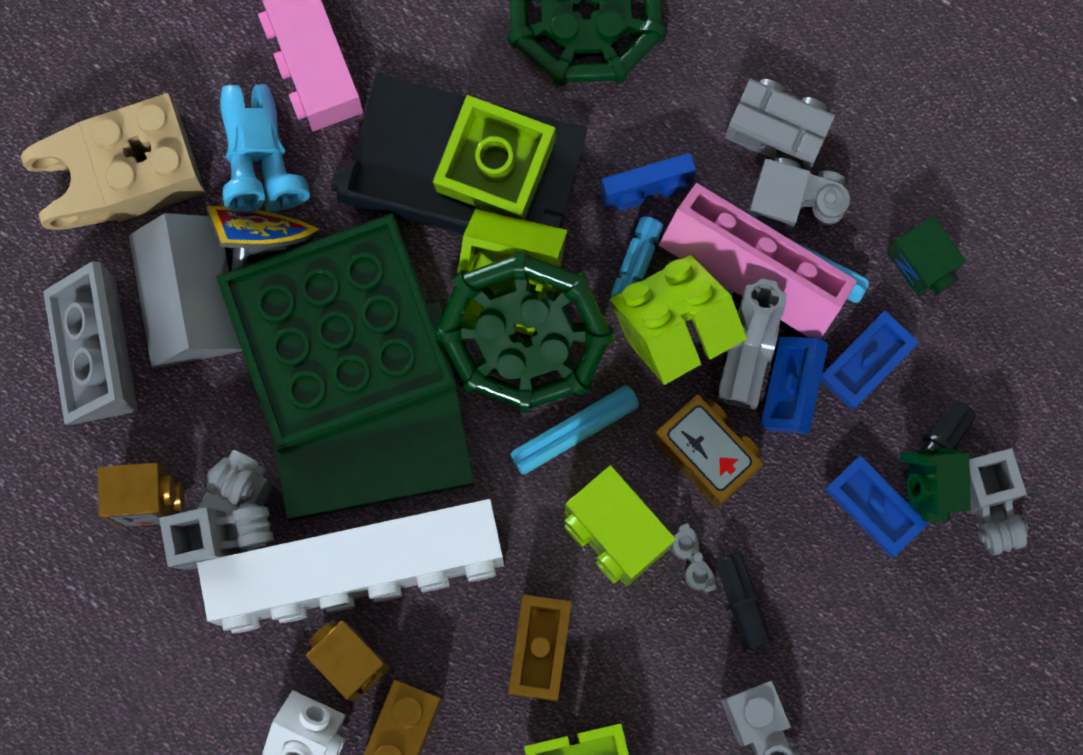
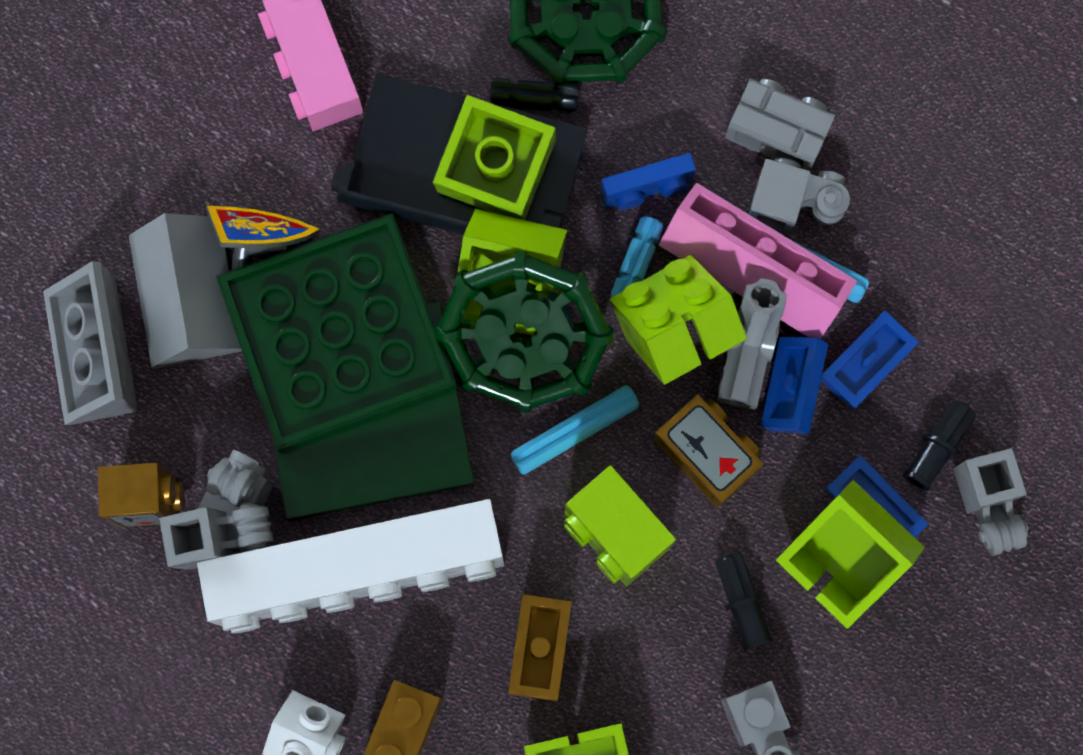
(105, 169): tan brick -> none
(256, 140): medium azure piece -> none
(346, 659): pearl gold brick -> none
(534, 94): none -> black axle
(698, 573): light grey piece -> none
(858, 547): none -> lime piece
(927, 258): dark green brick -> none
(938, 482): dark green brick -> none

